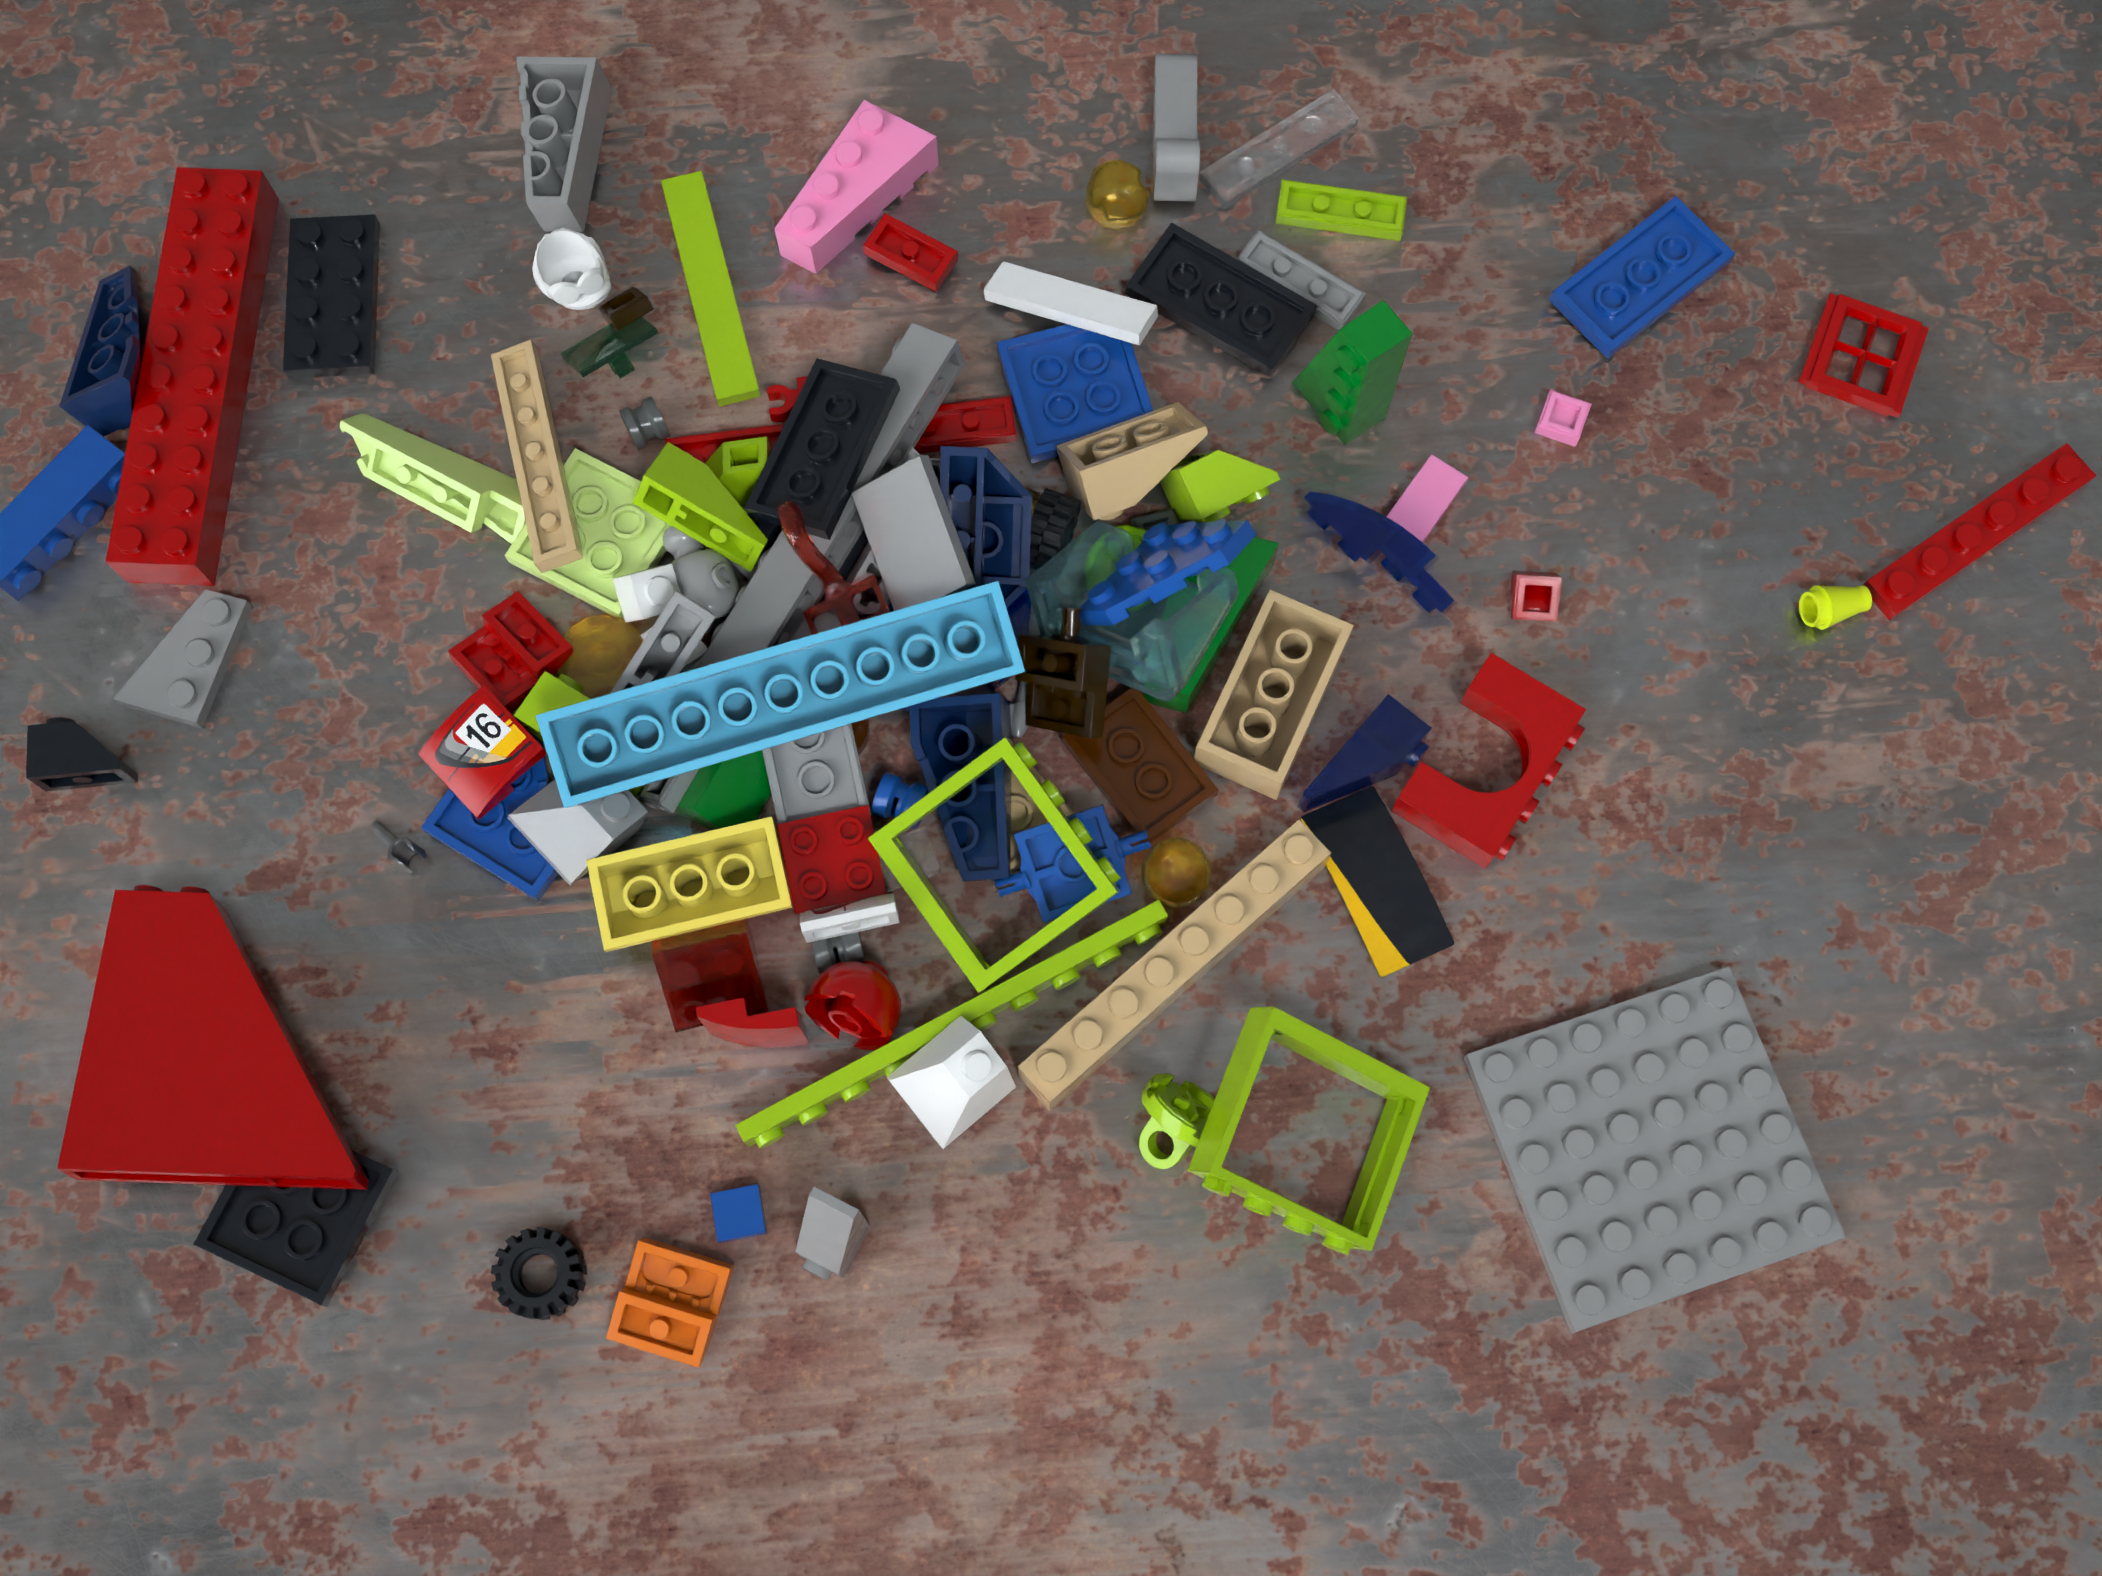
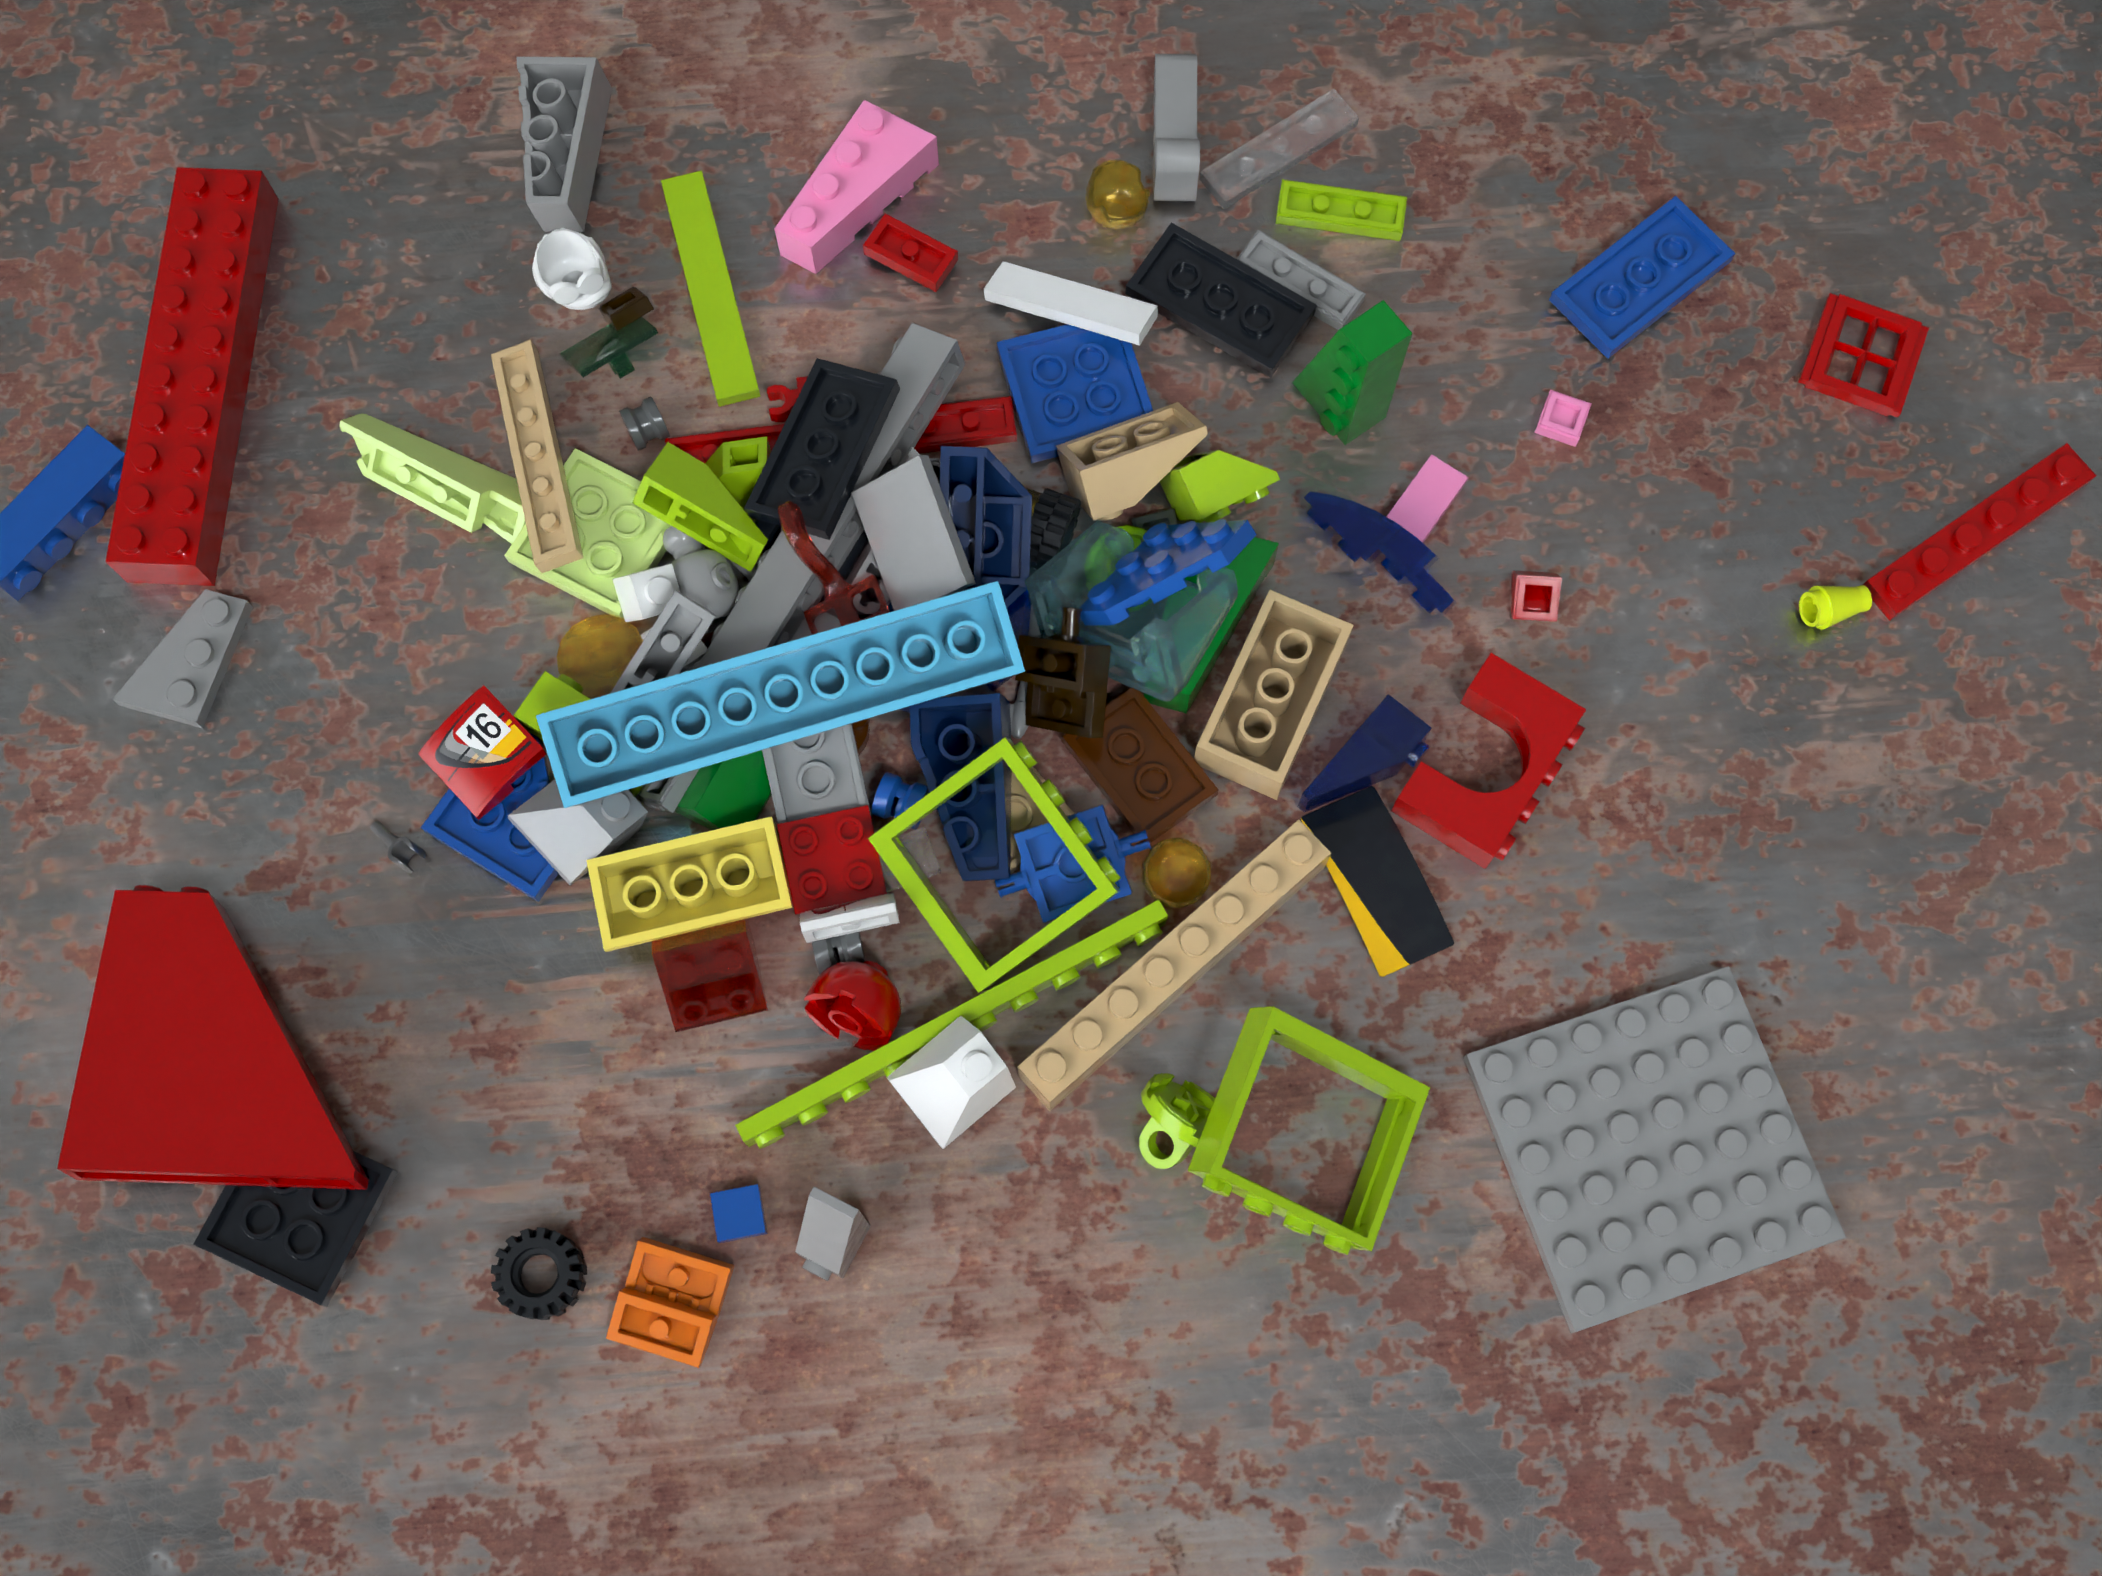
(69, 757): black slope -> none
(108, 358): dark blue wedge -> none
(331, 296): black plate -> none
(511, 651): red slope -> none
(738, 1024): red slope -> none

